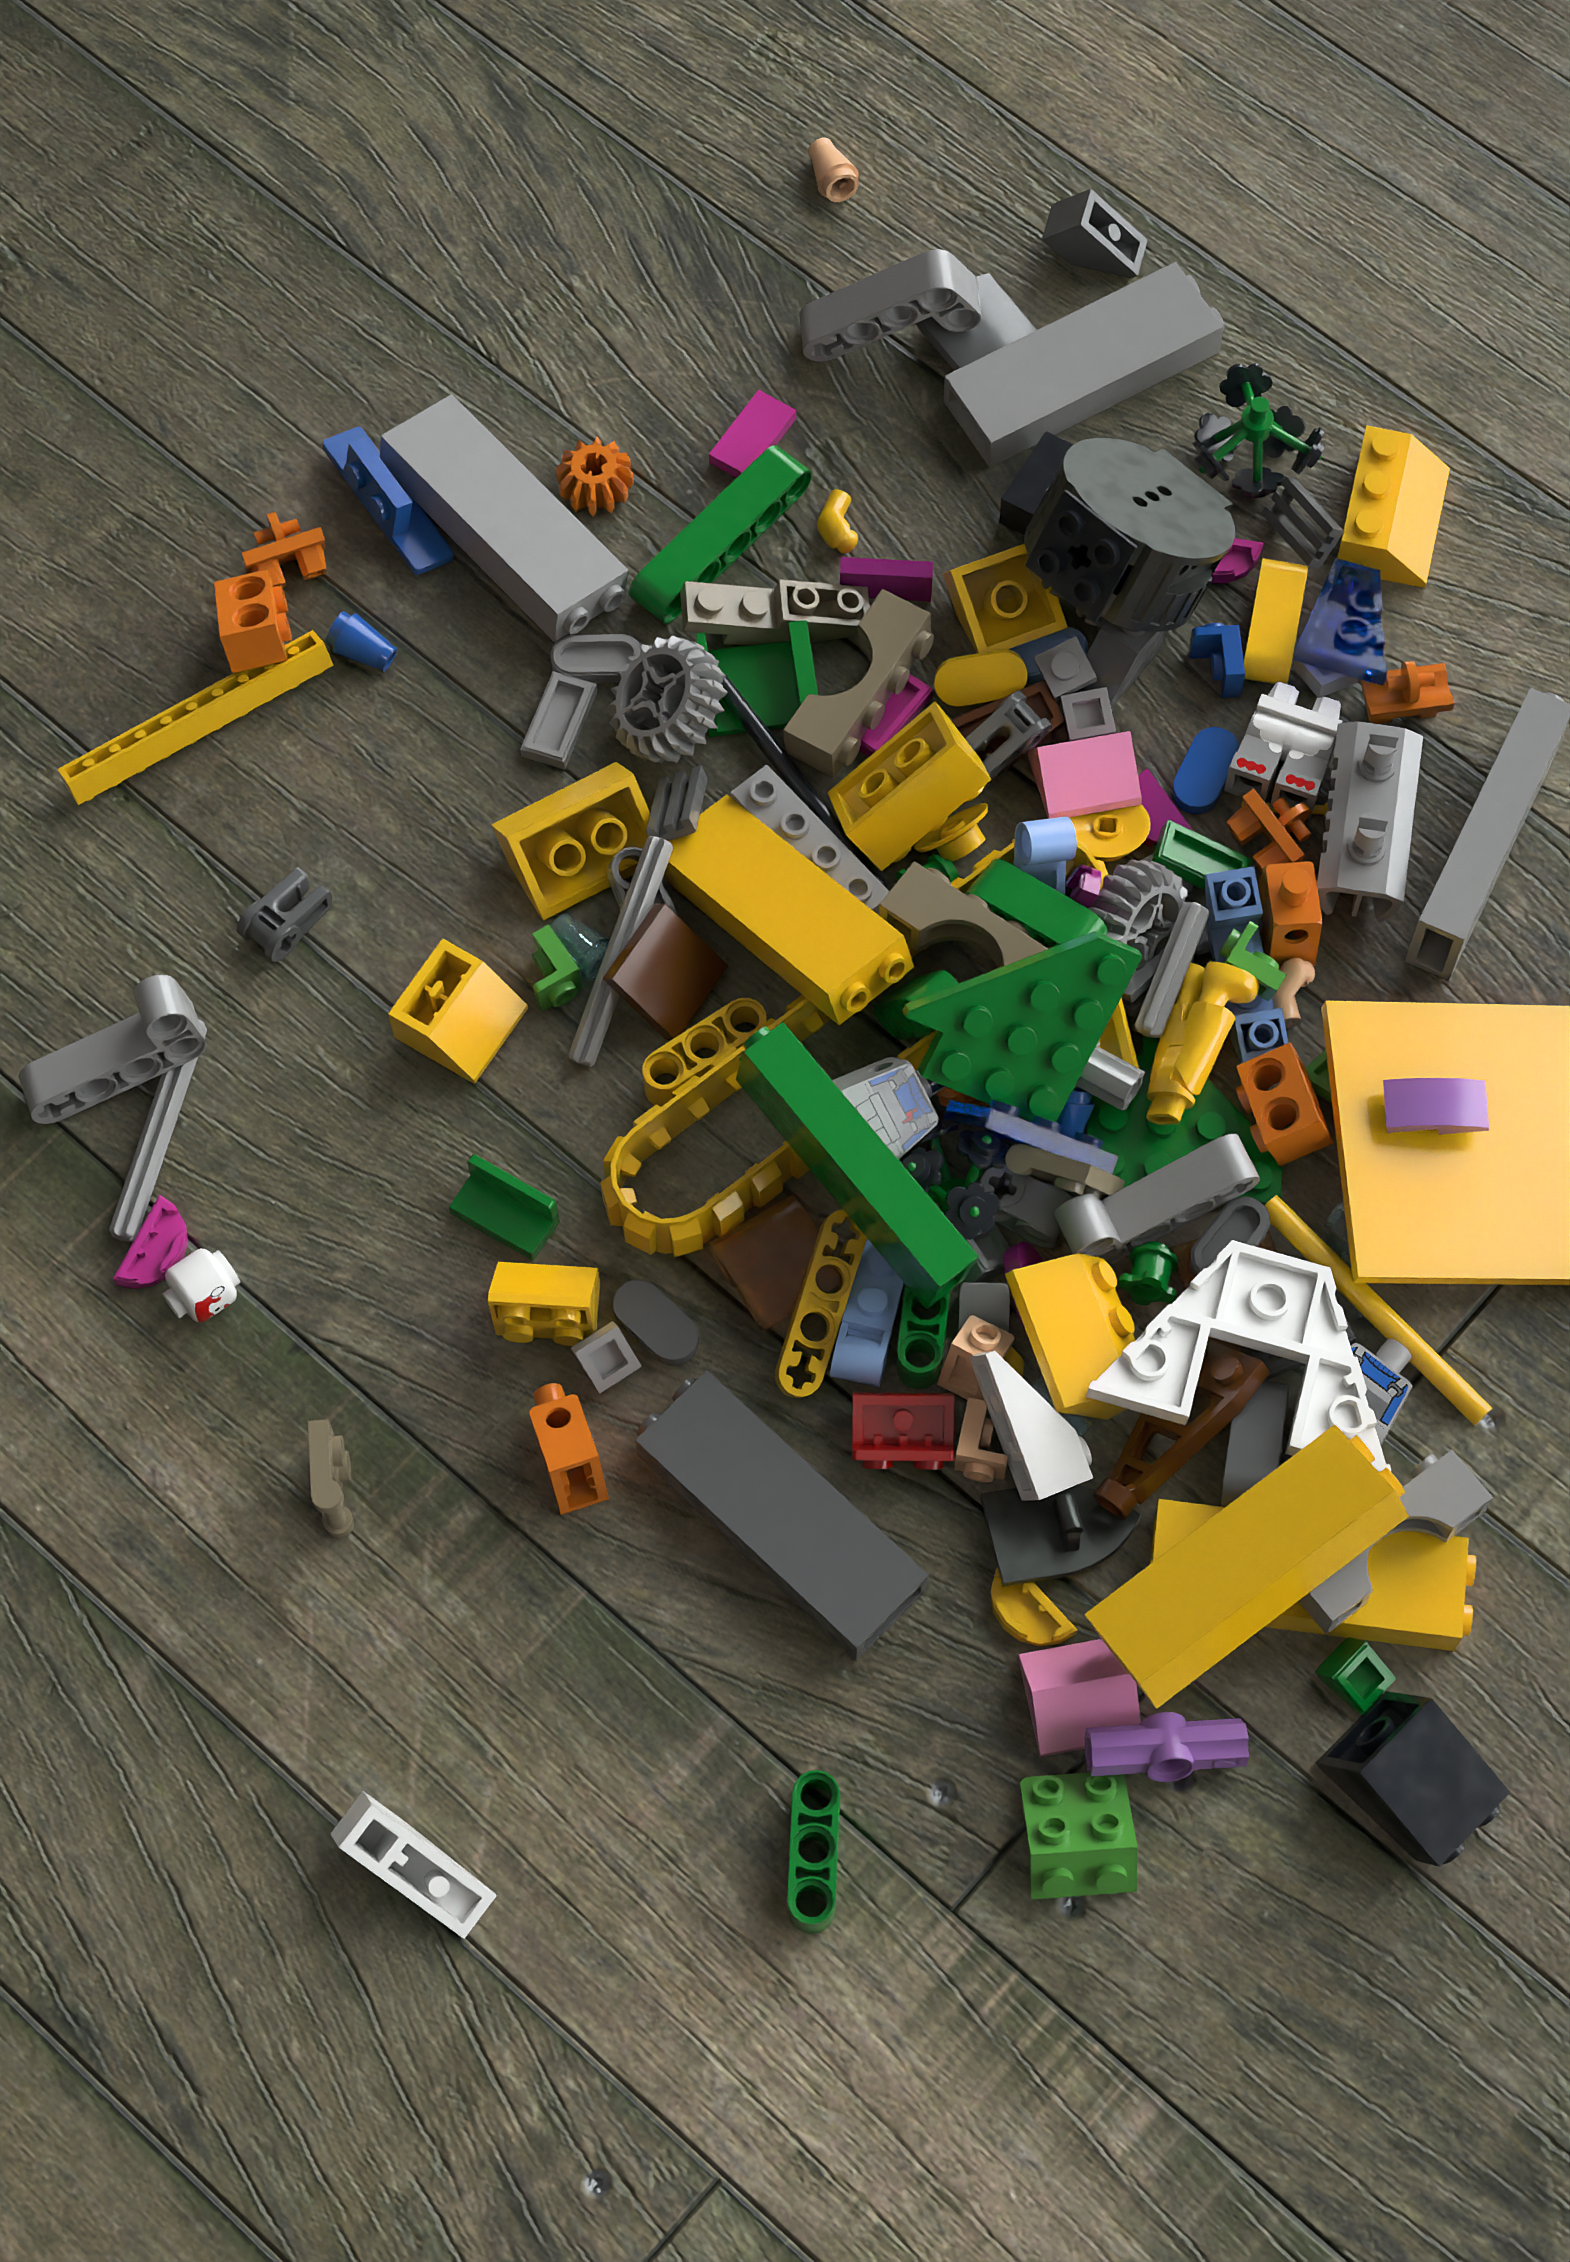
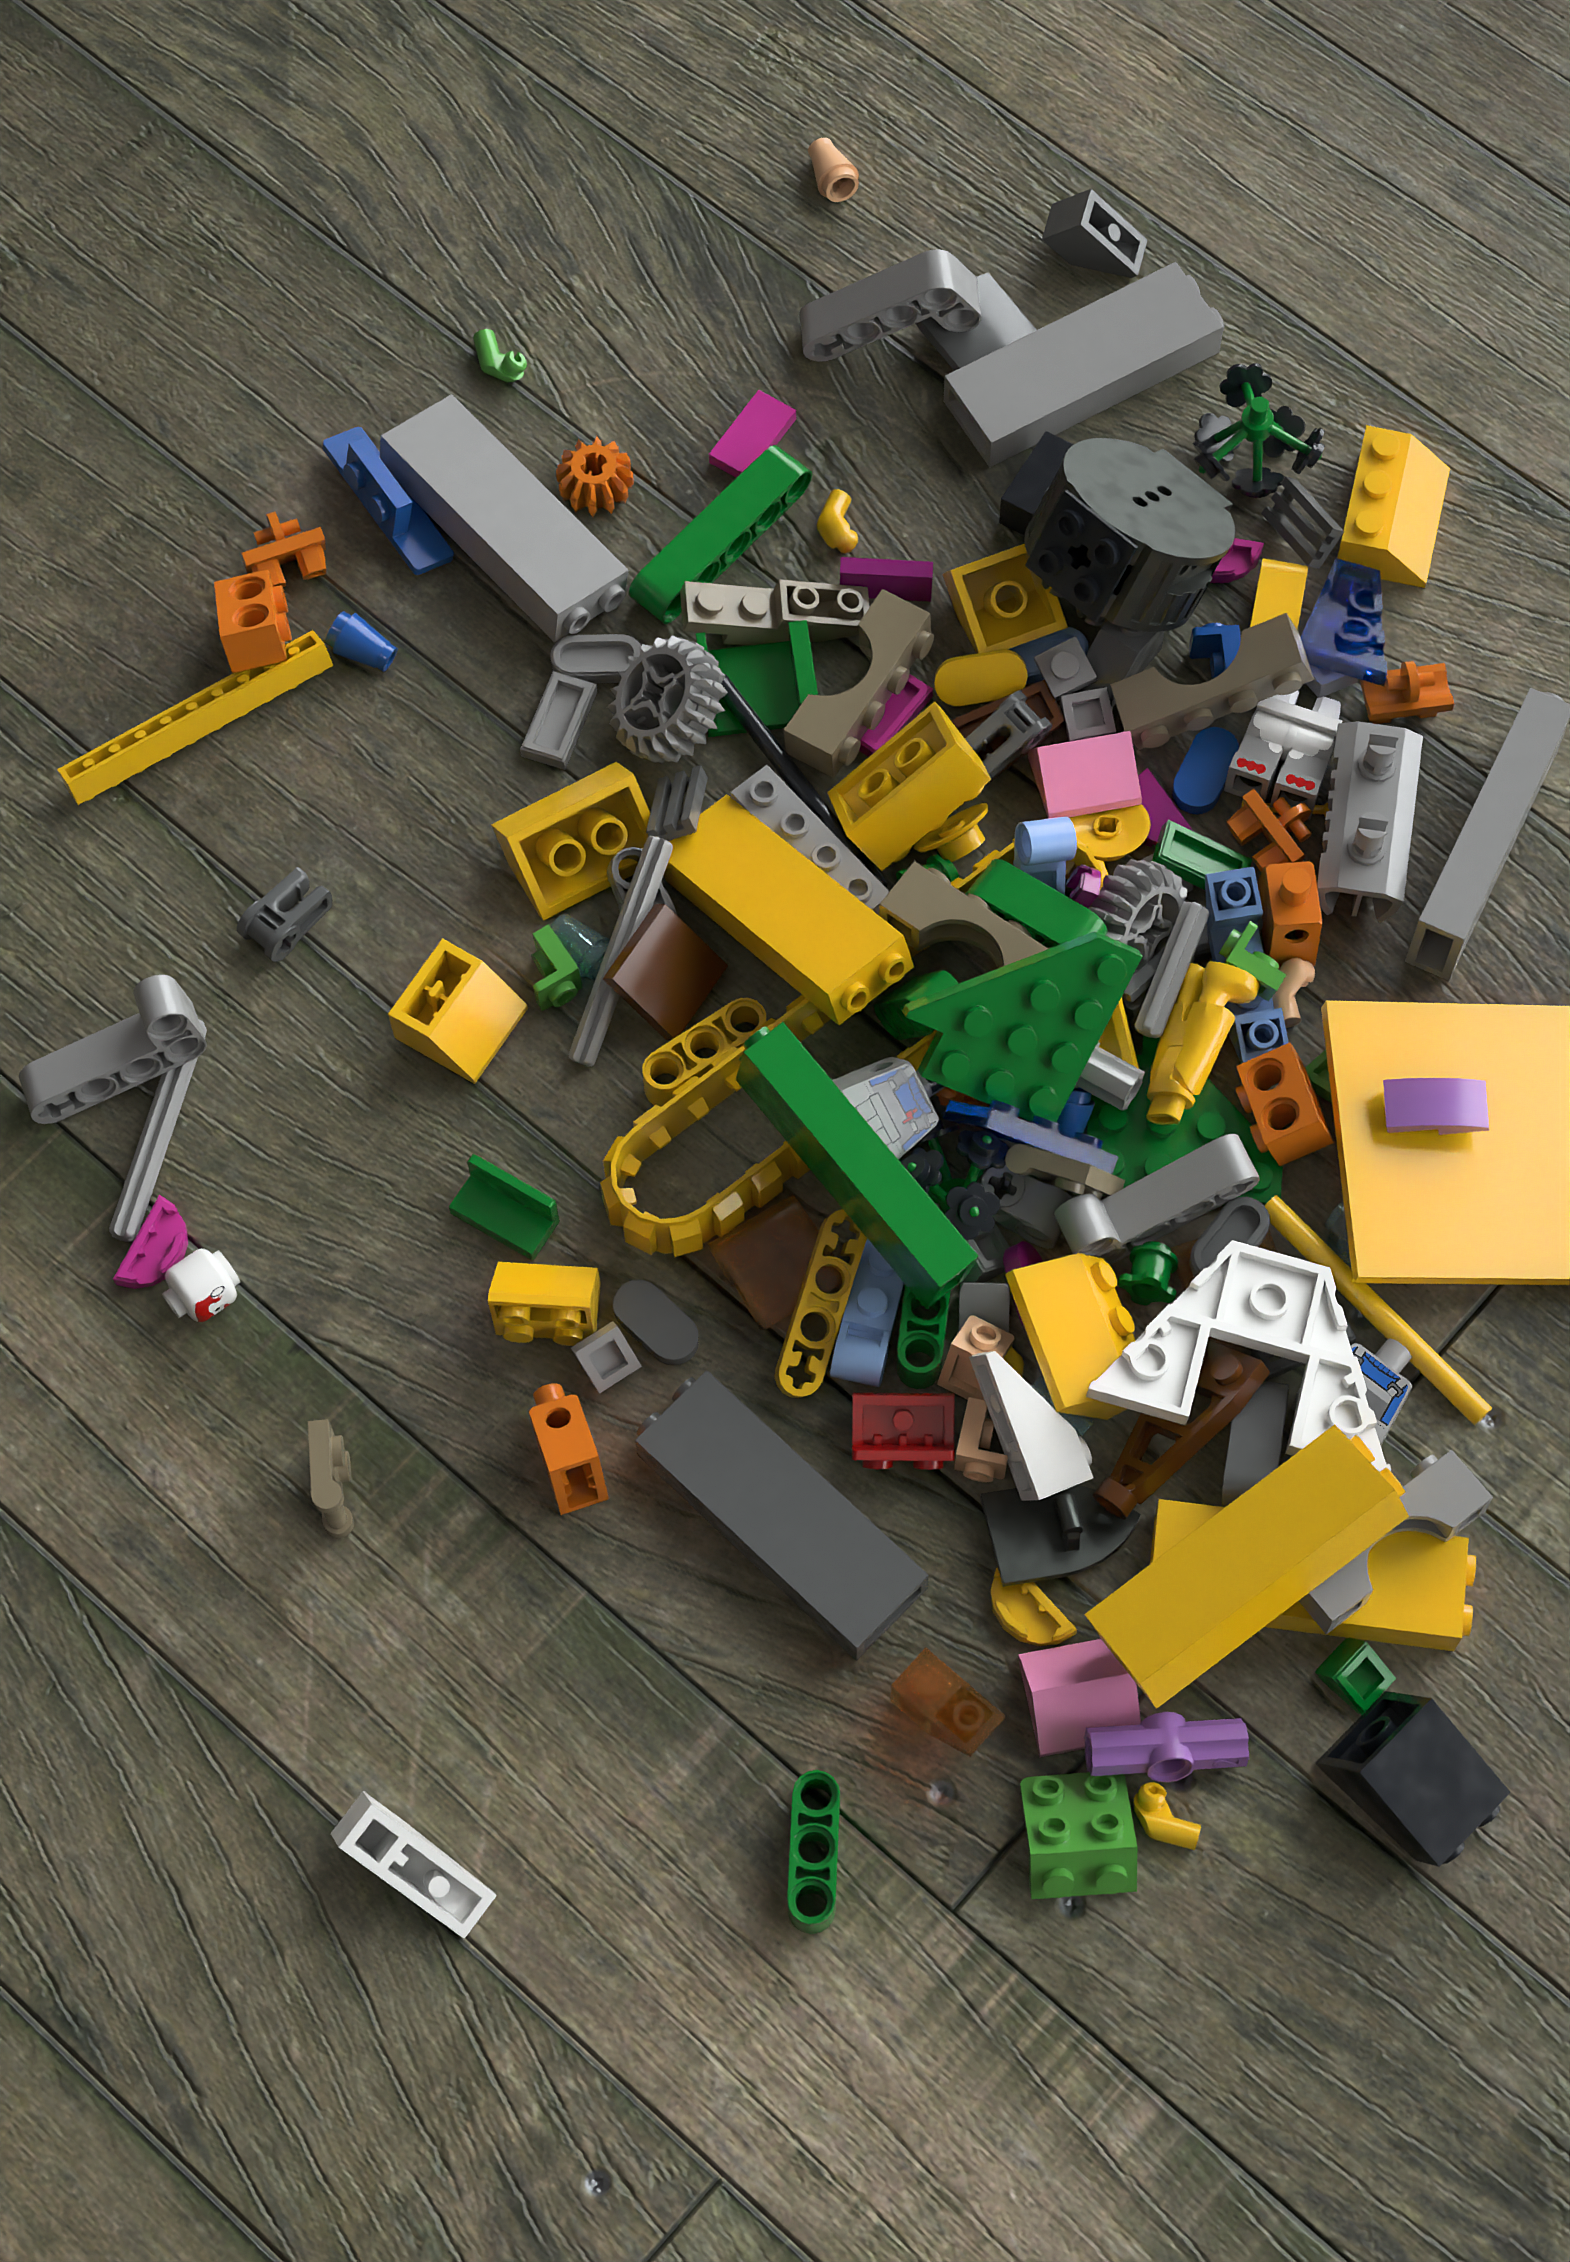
(497, 364): none -> bright green arm
(944, 1704): none -> clear orange slope
(1159, 1821): none -> yellow arm
(1266, 665): none -> dark tan arch

